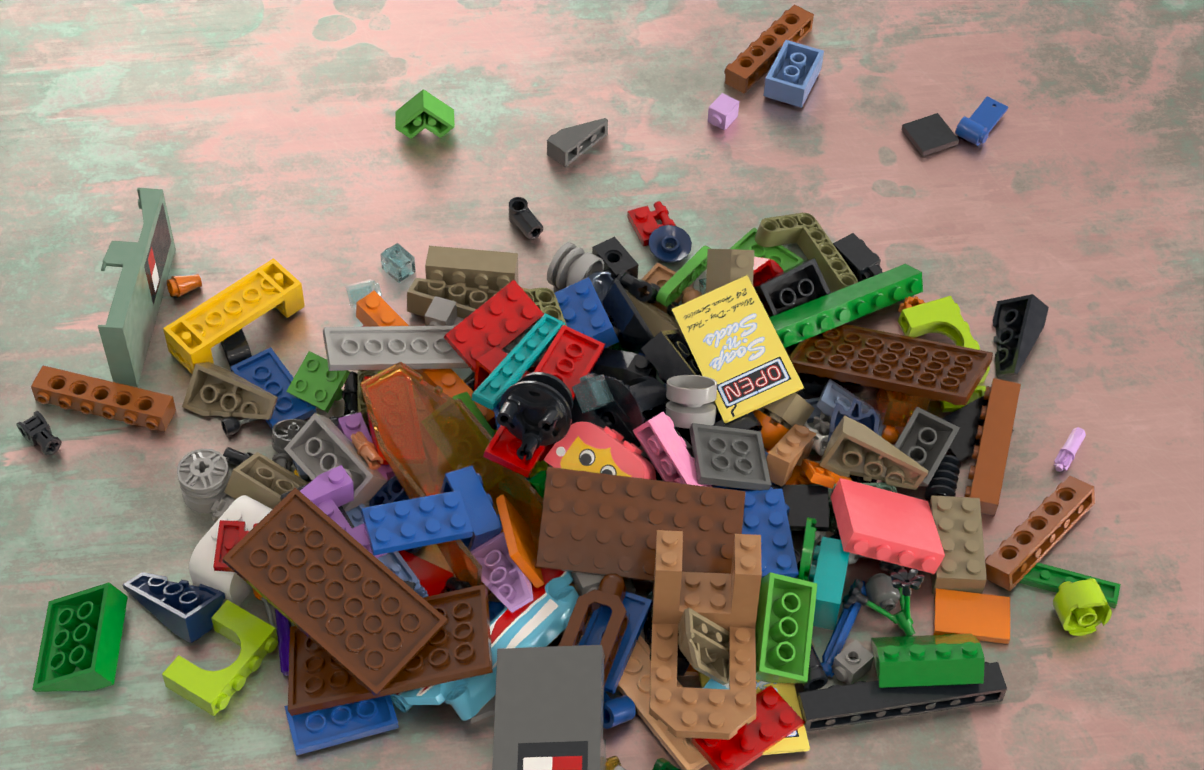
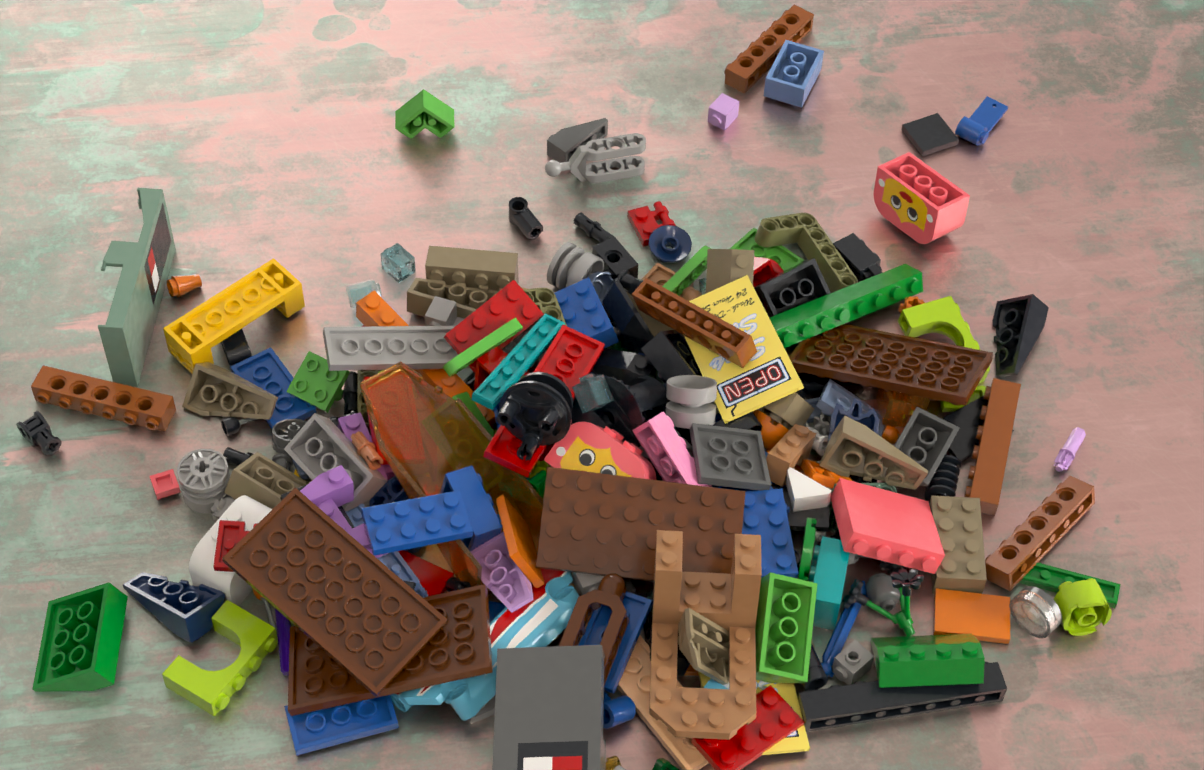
(165, 484): none -> coral plate
(482, 347): none -> bright green beam
(584, 153): none -> light grey piece
(592, 228): none -> black pin
(694, 323): none -> dark orange brick
(805, 492): none -> white slope
(919, 199): none -> coral brick
(1035, 612): none -> clear piece

